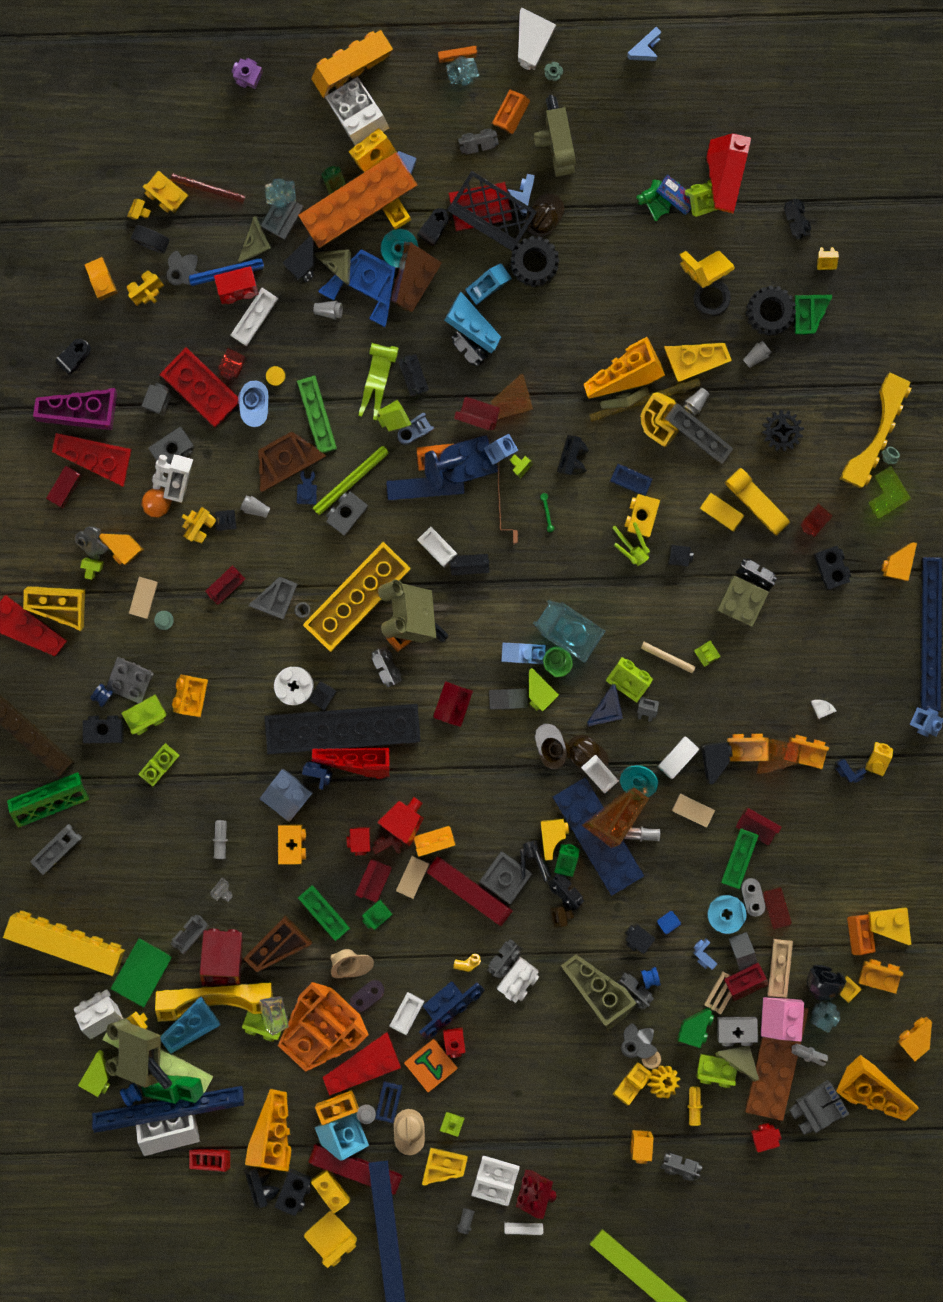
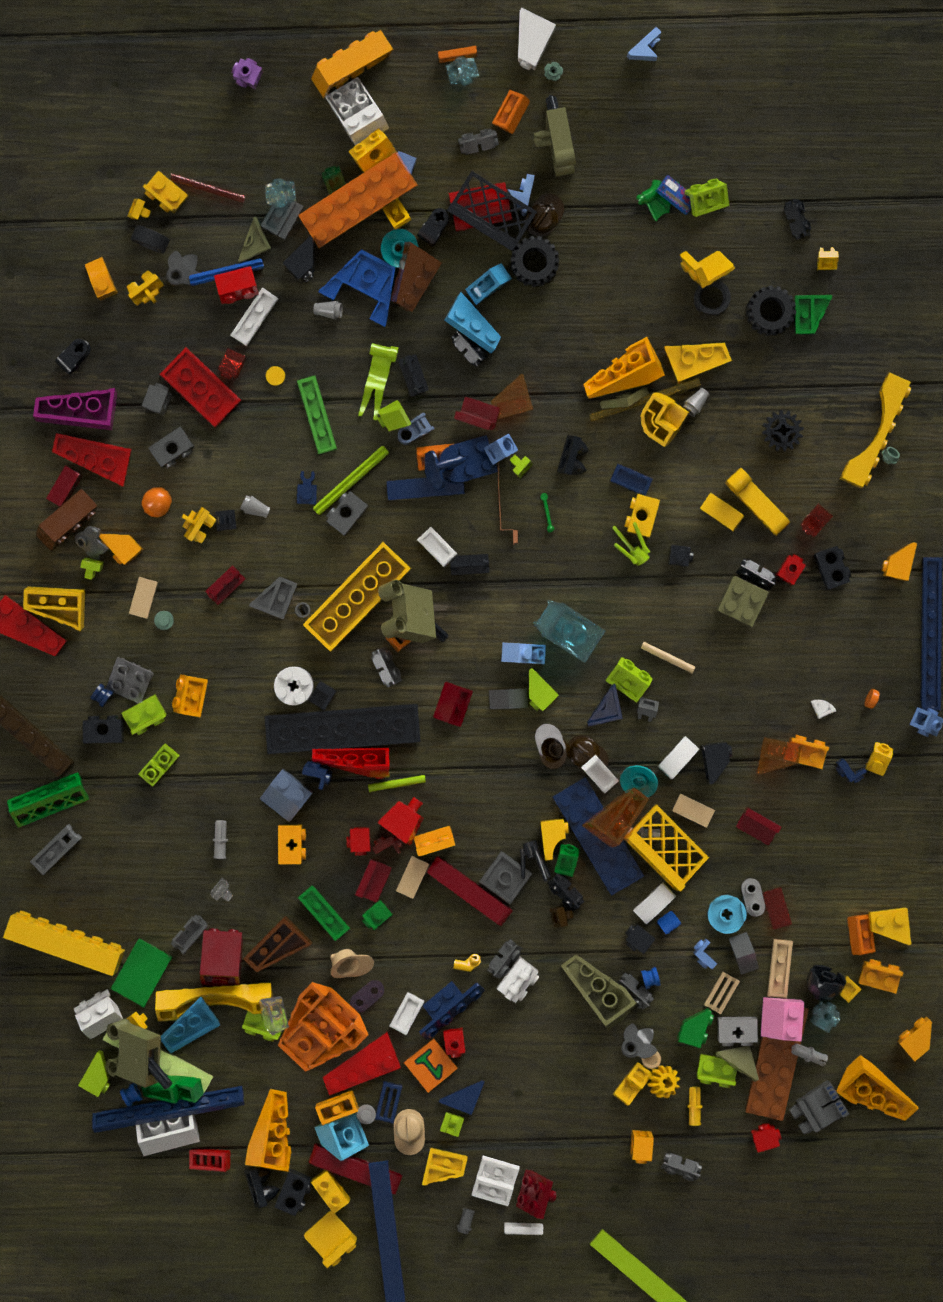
(66, 520): none -> reddish brown wedge
(177, 478): white brick -> none
(253, 403): light blue piece -> none
(285, 458): reddish brown wing -> none
(337, 262): olive tile -> none
(396, 783): none -> lime bar
(465, 1098): none -> dark blue tile
(557, 661): bright green hair -> none
(654, 860): none -> yellow fence
(654, 903): none -> white slope
(698, 433): dark grey plate -> none
(707, 653): lime tile -> none
(726, 167): red wedge -> none
(739, 858): green plate -> none
(746, 981): dark red panel -> none
(749, 749): light orange bracket -> none
(757, 354): light grey cone -> none
(791, 569): none -> red brick
(872, 698): none -> orange tile
(893, 495): clear neon green plate -> none

